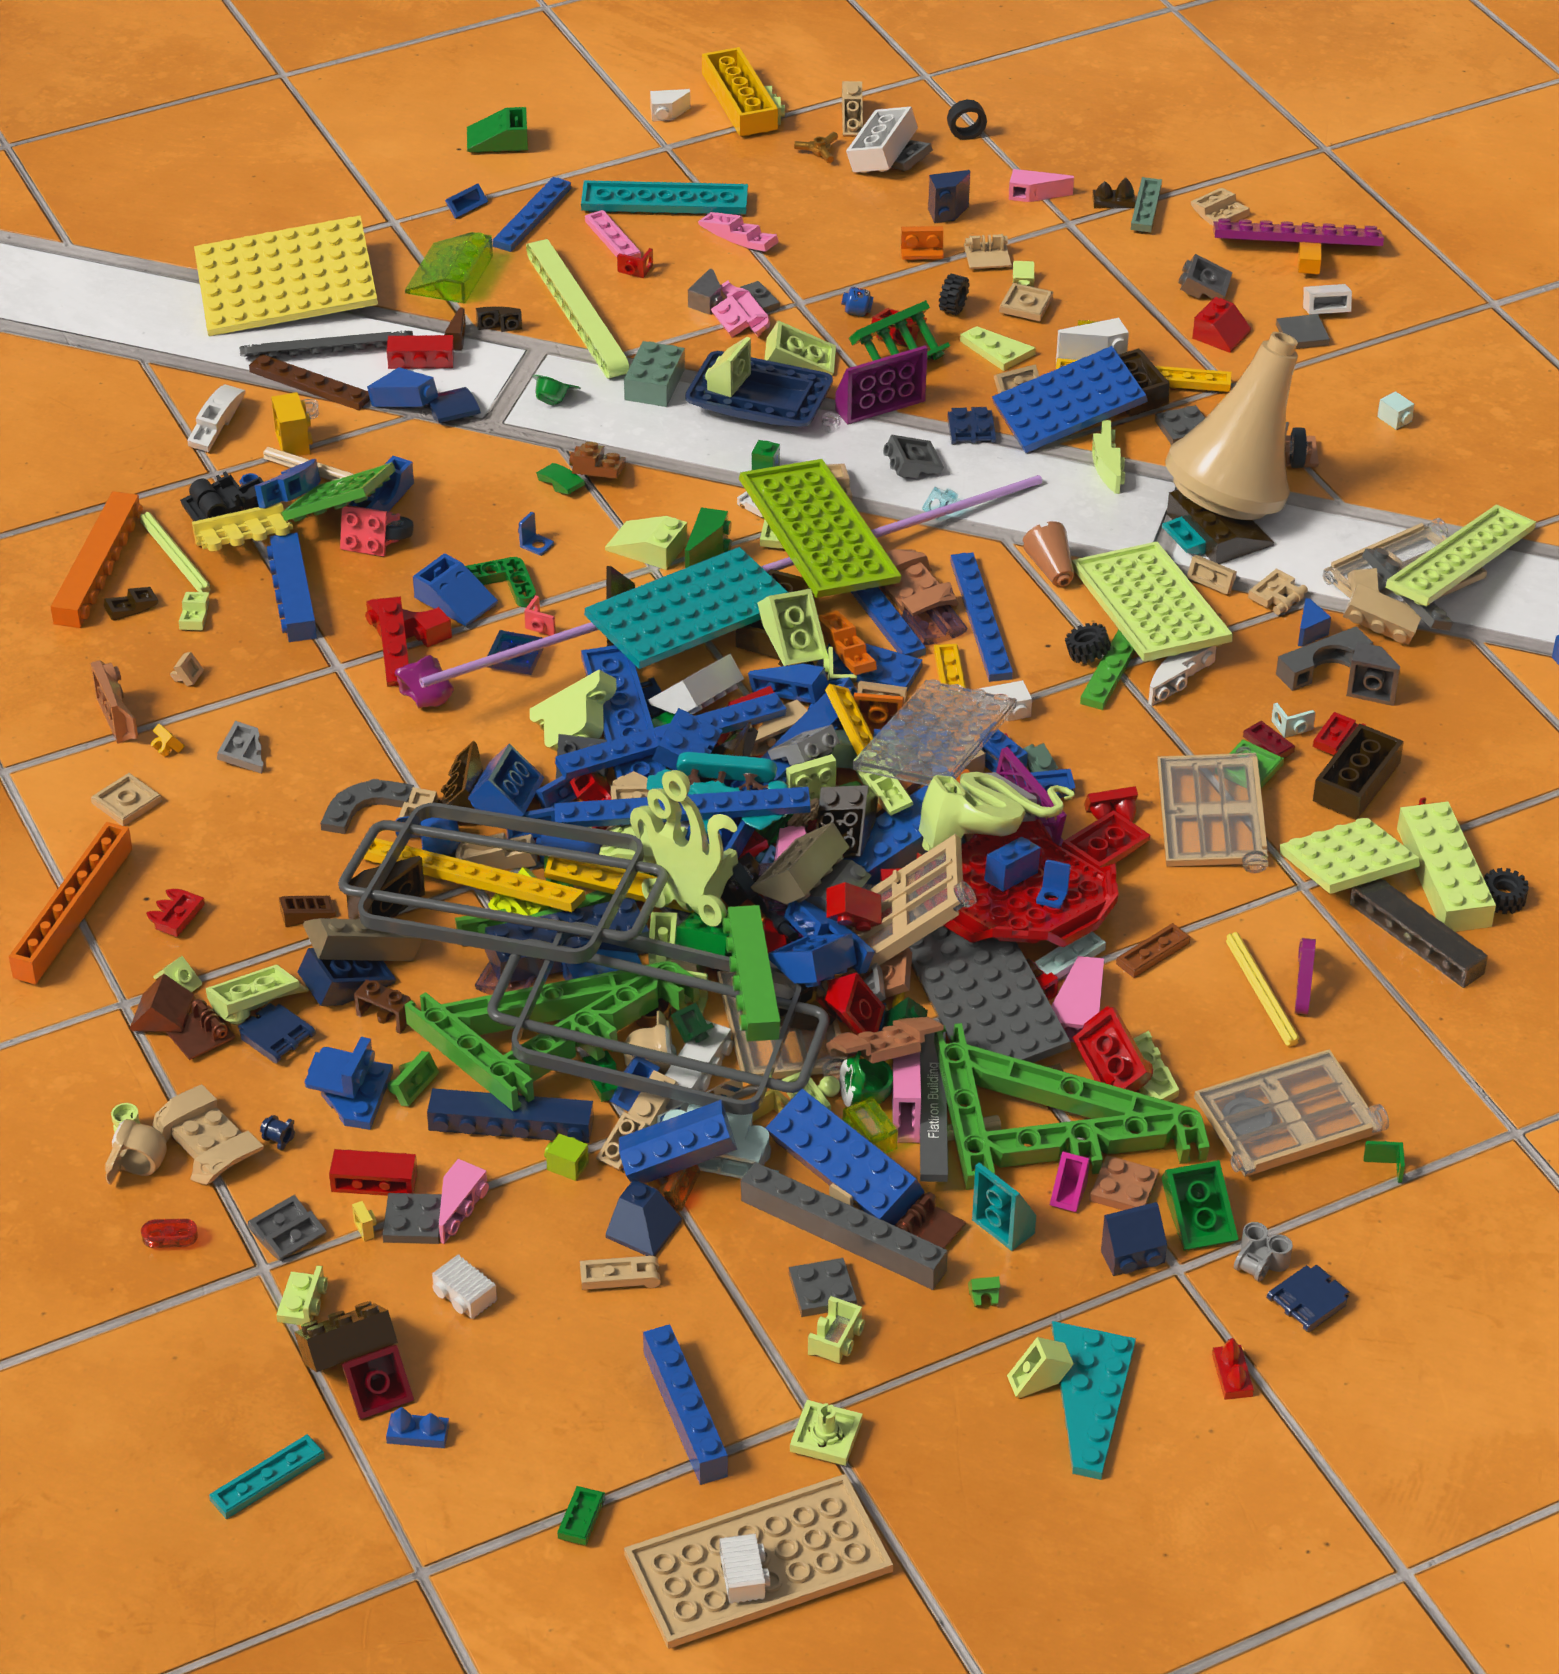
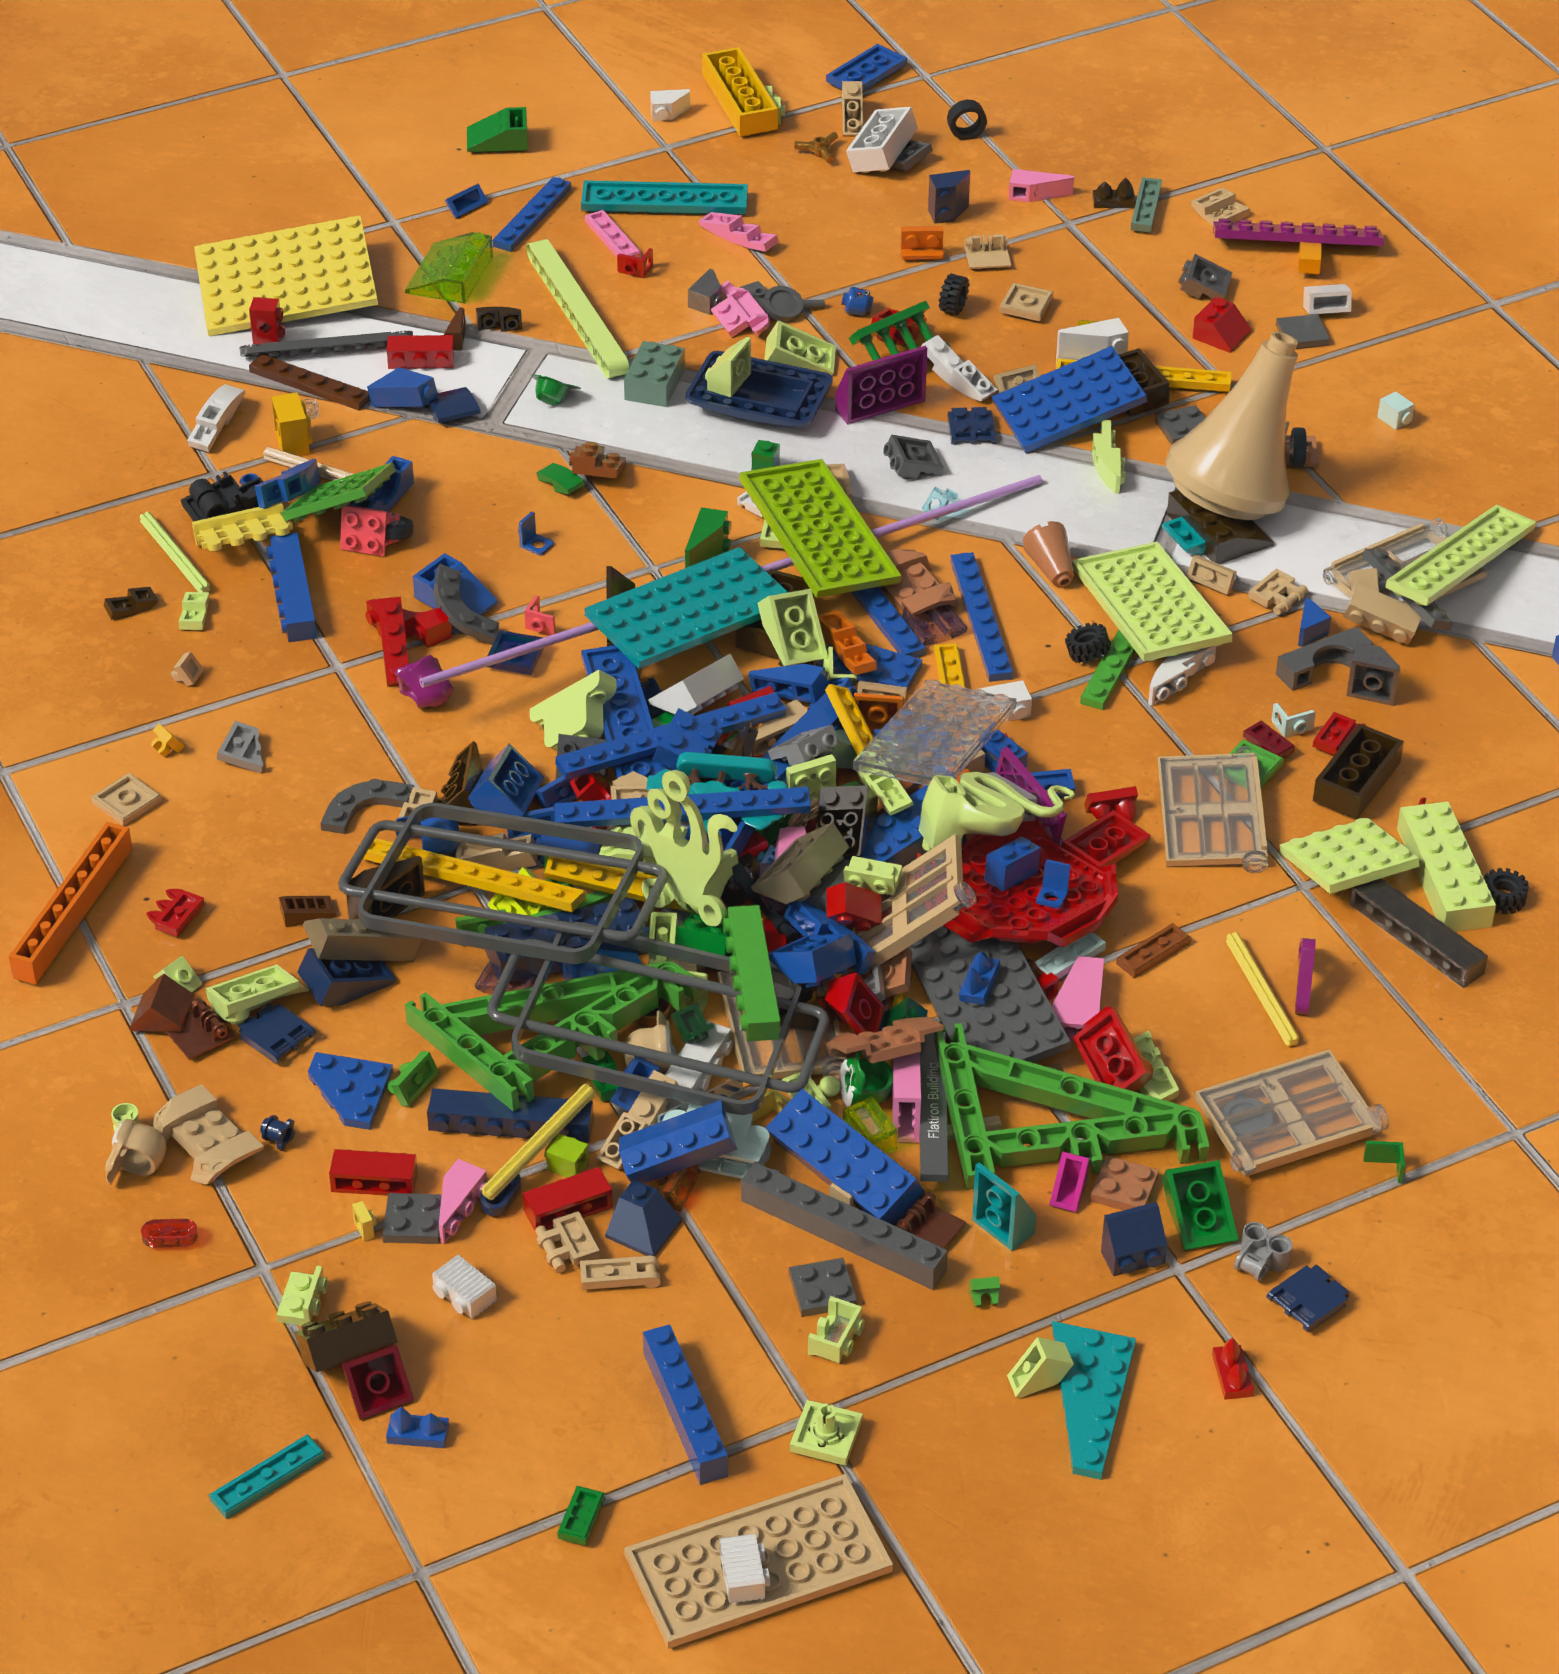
(96, 559): orange brick -> none
(109, 697): nougat slope -> none
(266, 320): none -> red brick
(286, 1228): flat silver slope -> none
(340, 1070): blue bracket -> none
(389, 1000): reddish brown window -> none
(460, 616): none -> dark grey plate
(503, 1200): none -> dark blue plate
(505, 572): green beam -> none
(538, 1142): none -> light yellow axle
(575, 1238): none -> tan plate
(583, 1192): none -> red brick
(650, 540): yellowish green slope -> none
(787, 304): none -> dark grey piece
(832, 418): clear bush -> none
(868, 67): none -> blue plate
(873, 875): none -> yellowish green bracket
(958, 374): none -> white slope
(979, 979): none -> blue tile
(997, 348): yellowish green wing -> none
(1023, 273): yellowish green bracket -> none
(1039, 758): sand green bracket -> none

